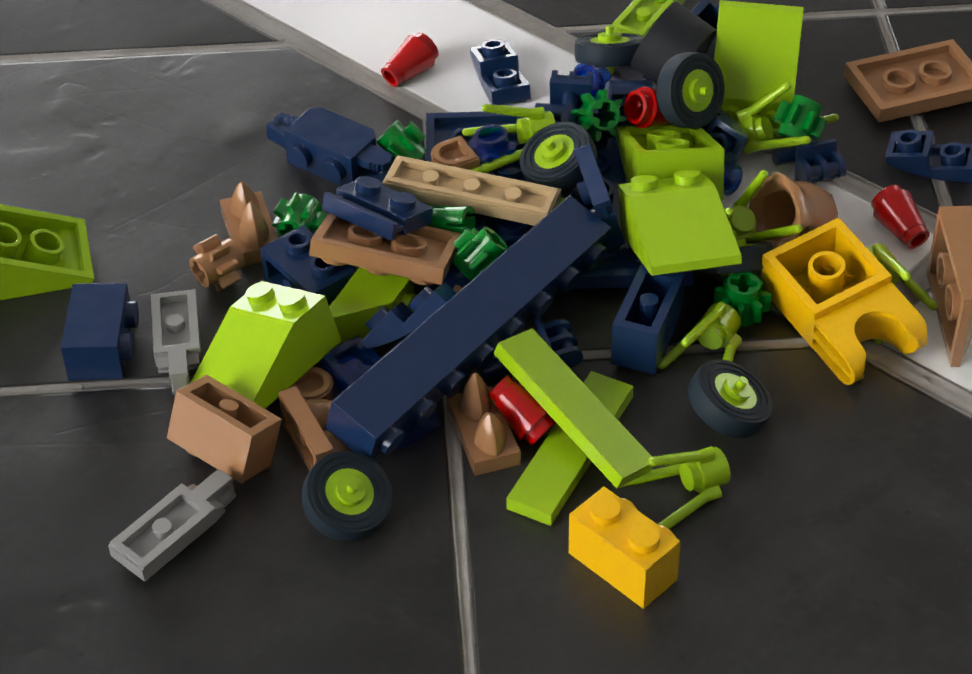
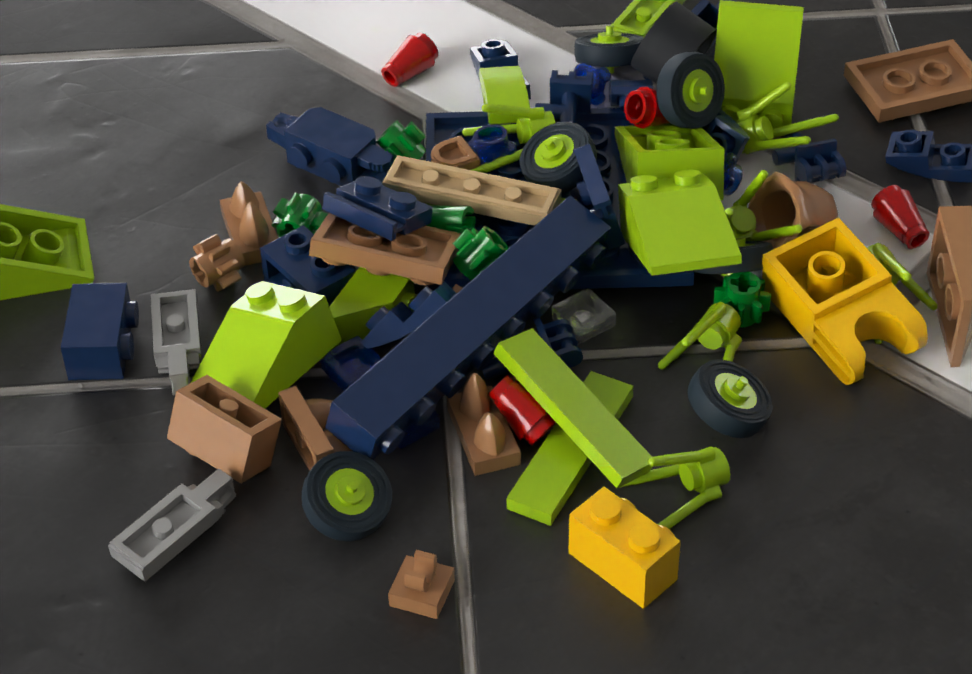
(315, 384): medium nougat tile -> none
(421, 585): none -> medium nougat tile
(503, 87): none -> lime slope
(586, 314): none -> clear plate
(605, 106): green gear -> none
(647, 320): dark blue brick -> none
(800, 118): green gear -> none

